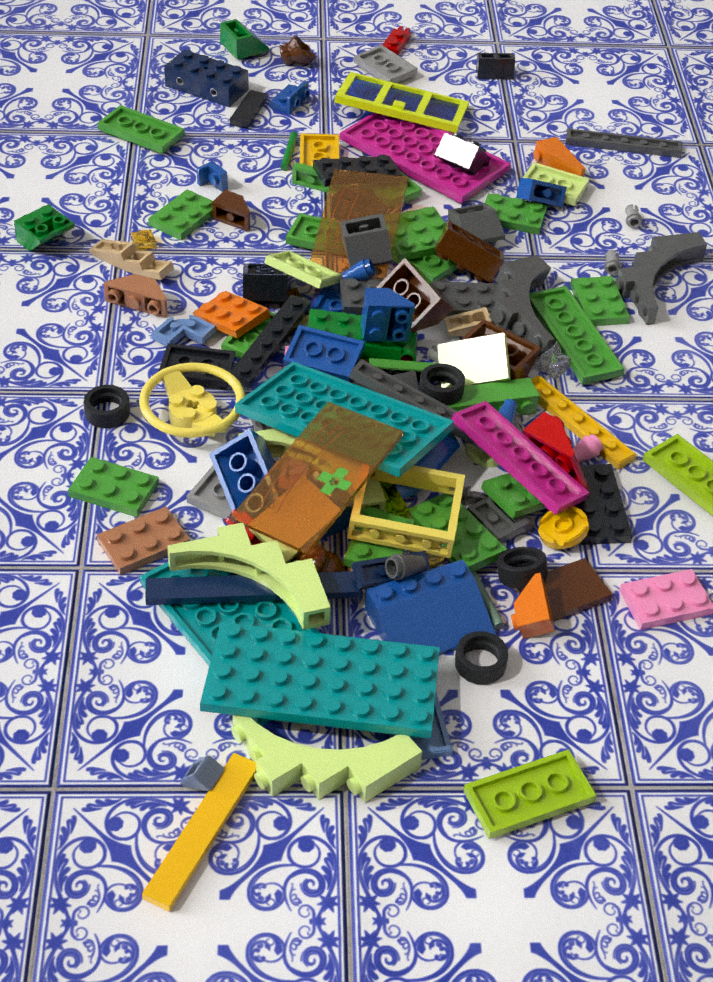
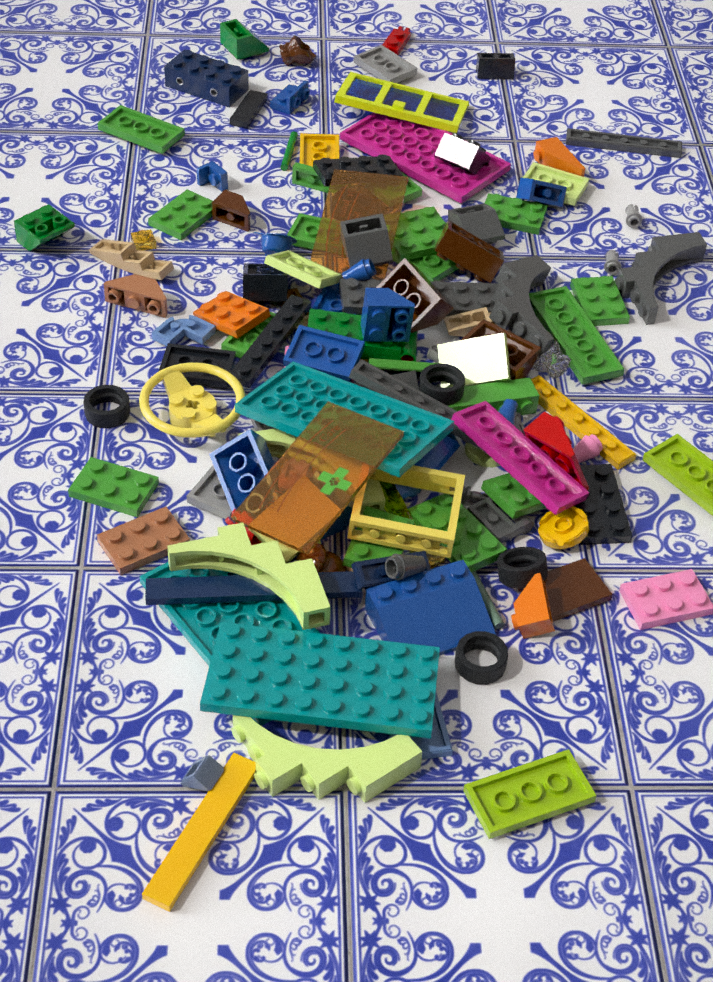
(275, 242): none -> blue piece

